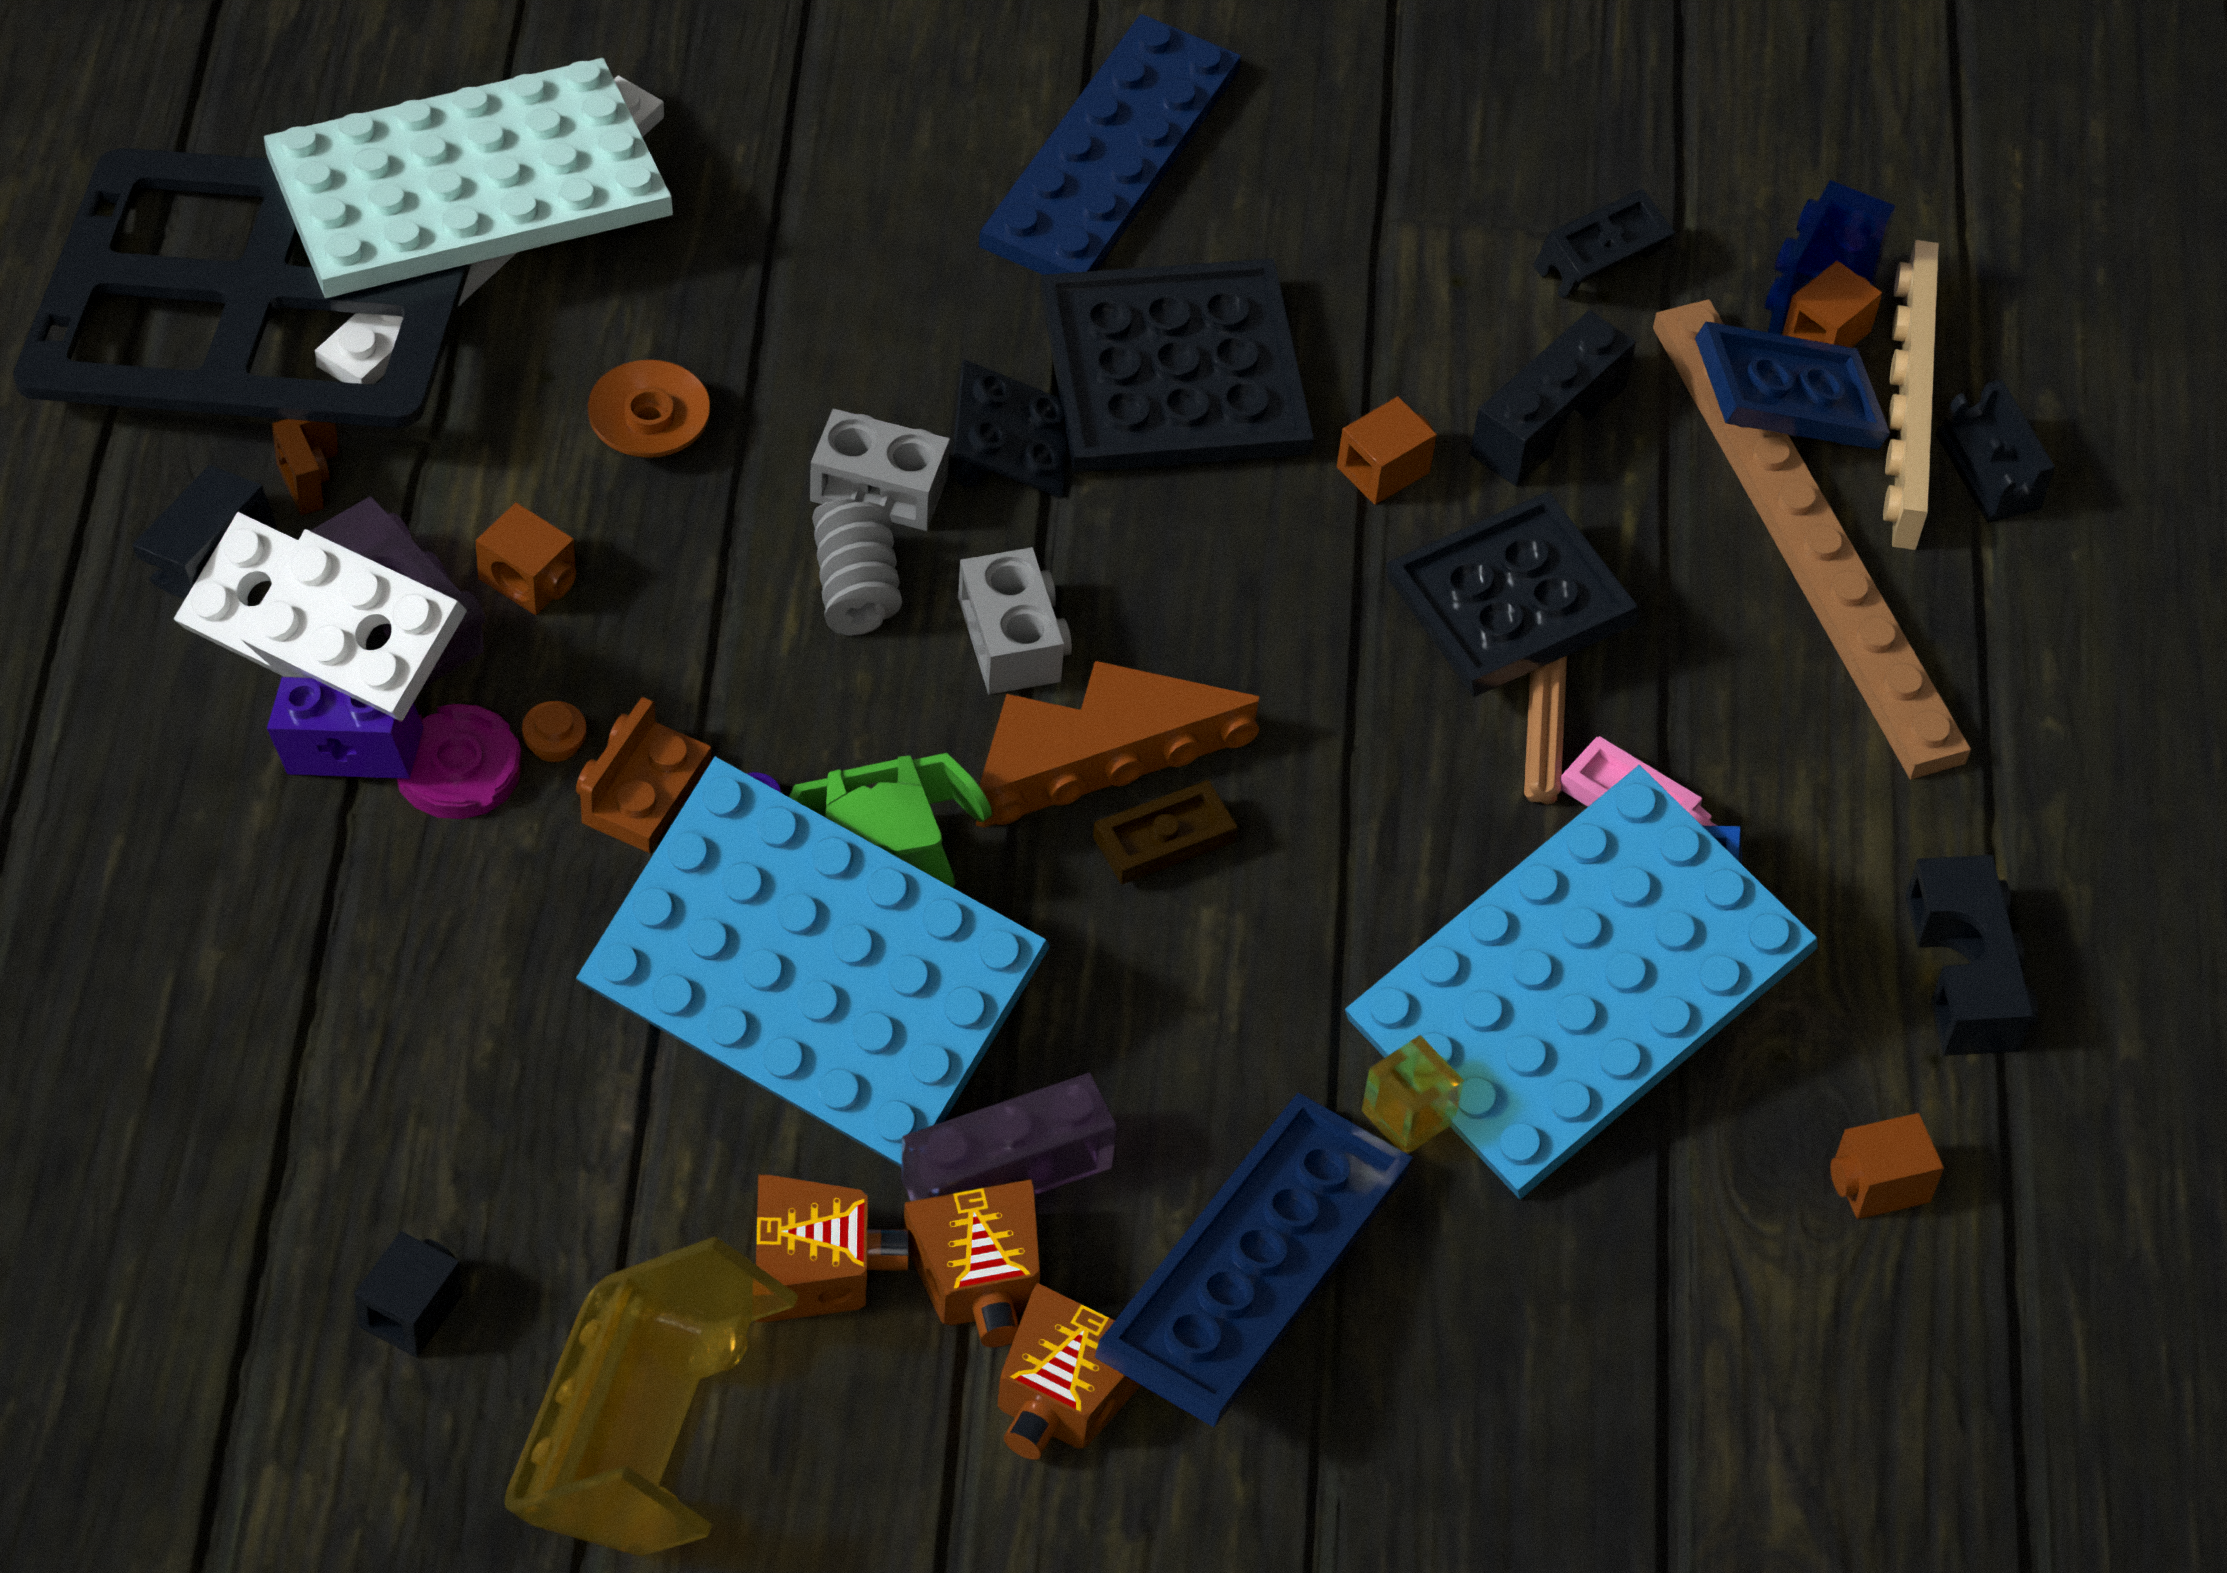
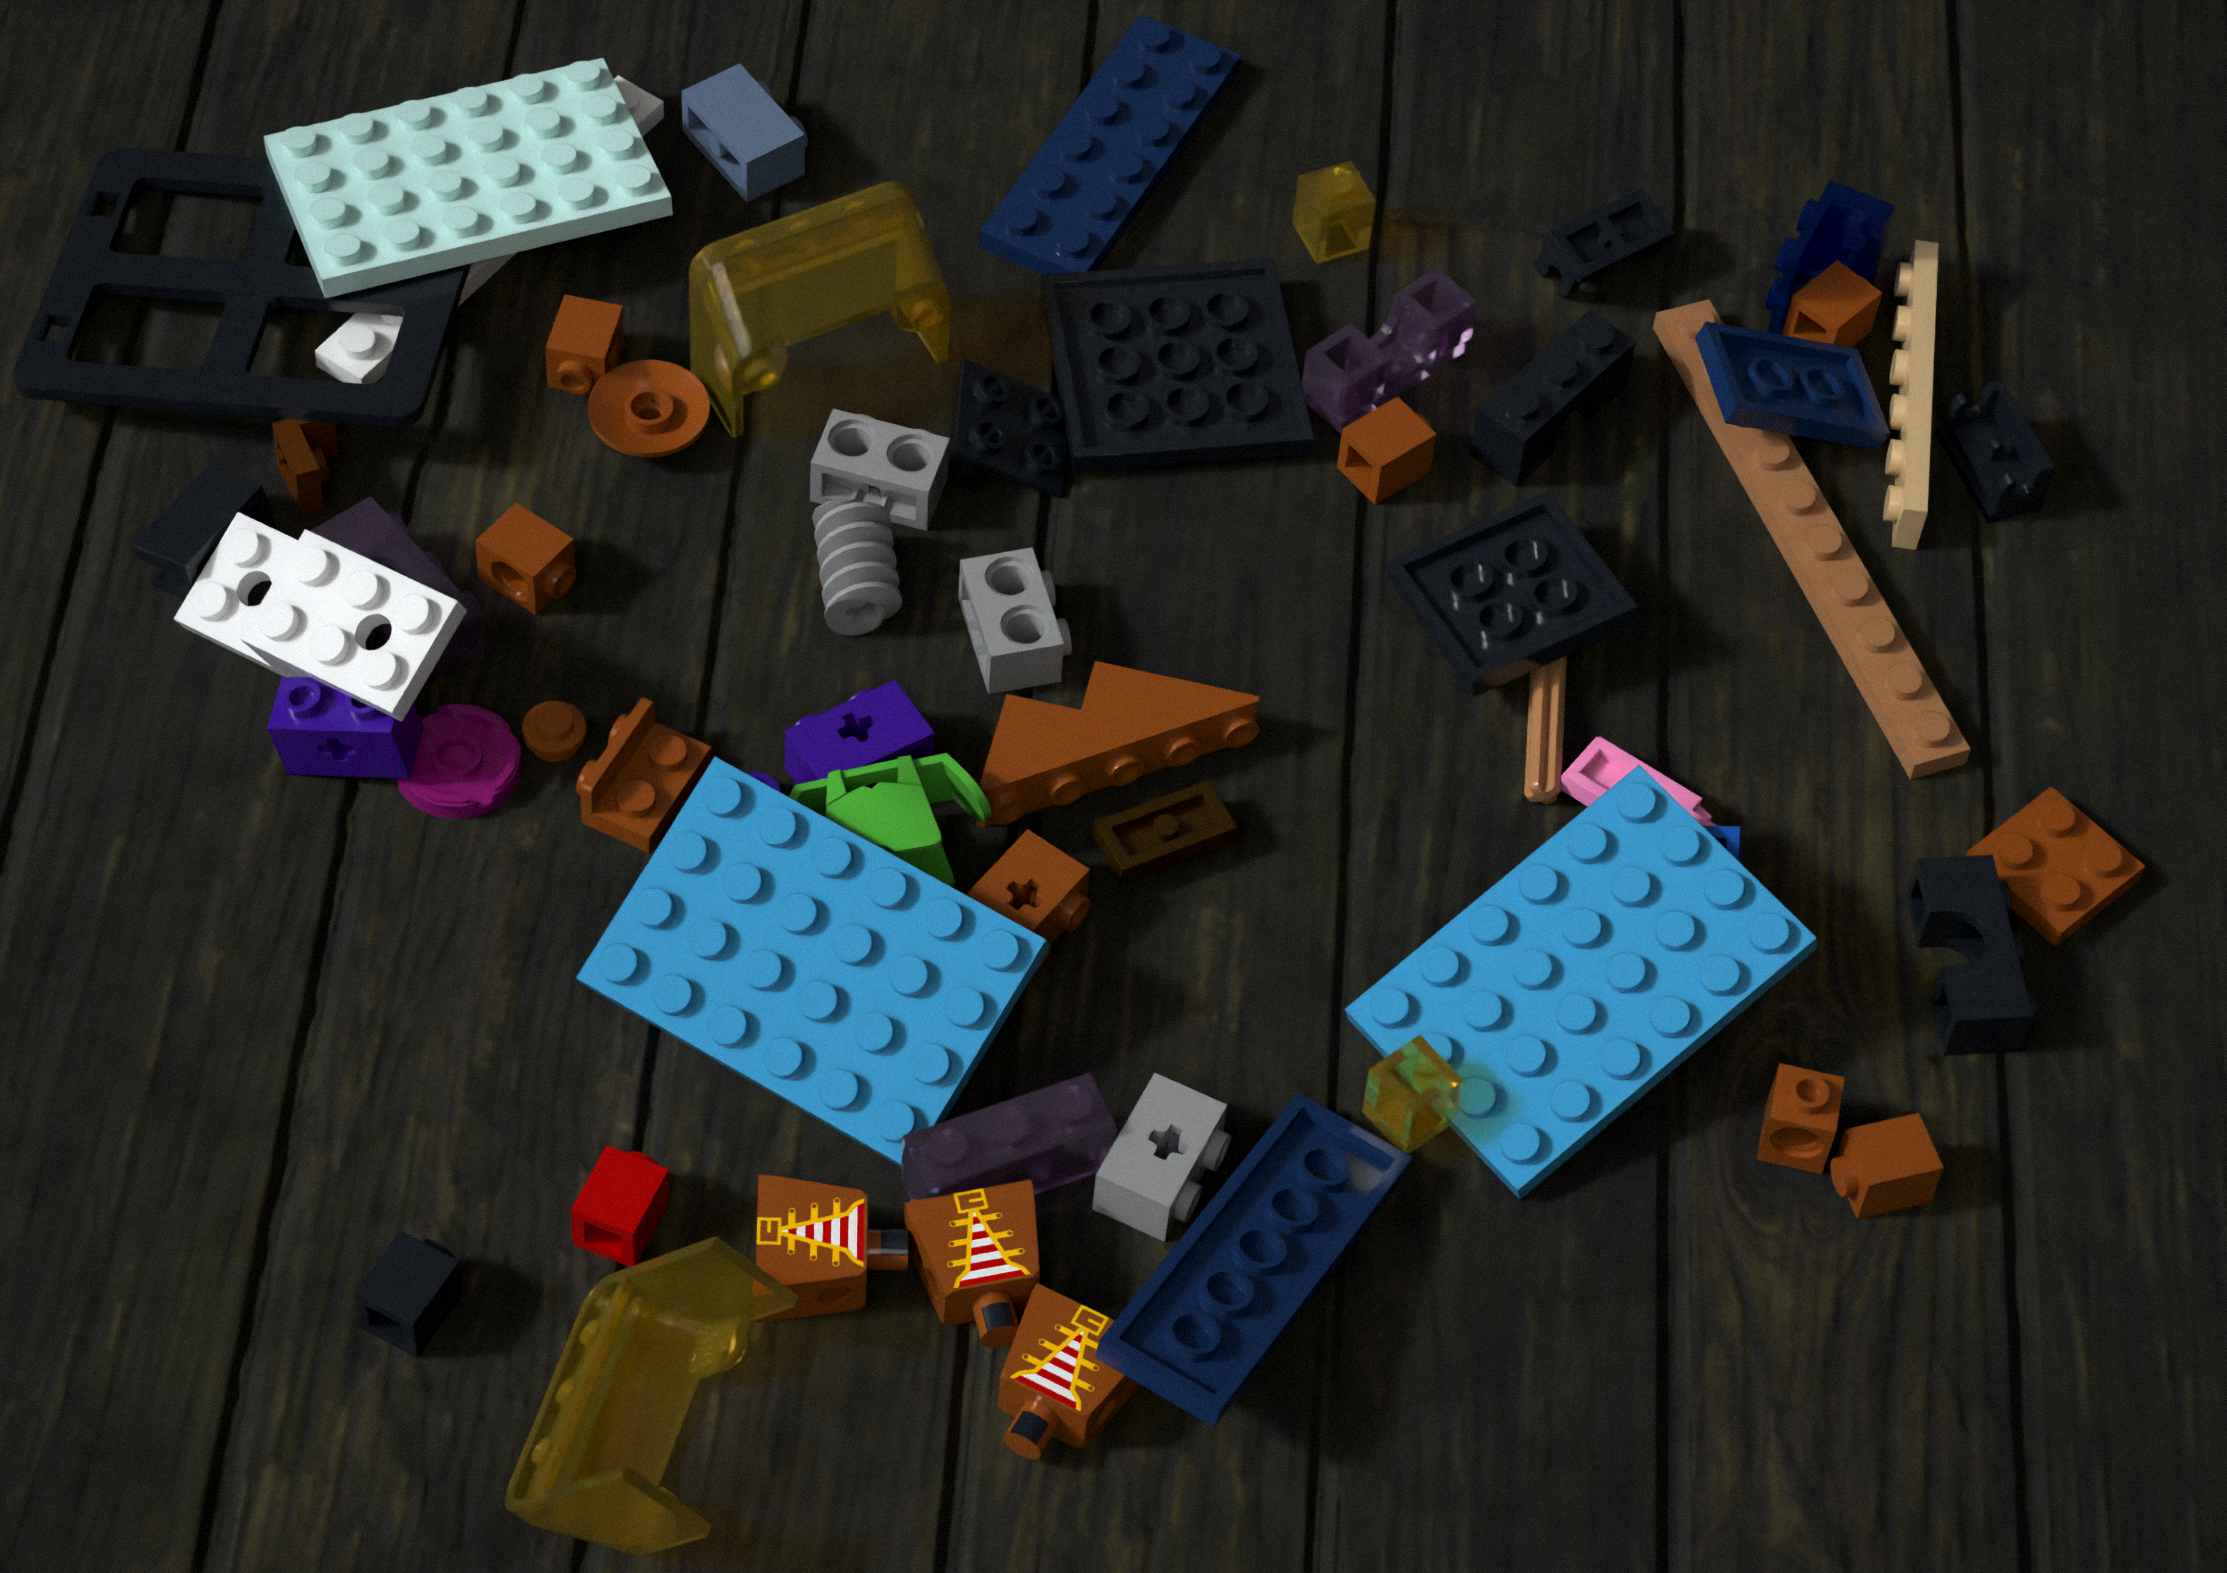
(583, 344): none -> dark orange brick
(620, 1205): none -> red brick
(744, 132): none -> sand blue brick
(806, 280): none -> clear yellow windscreen
(861, 732): none -> dark purple brick
(1036, 888): none -> dark orange brick
(1161, 1157): none -> light grey brick
(1333, 212): none -> clear yellow brick
(1424, 331): none -> clear purple arch
(1800, 1118): none -> dark orange brick
(2058, 865): none -> dark orange plate

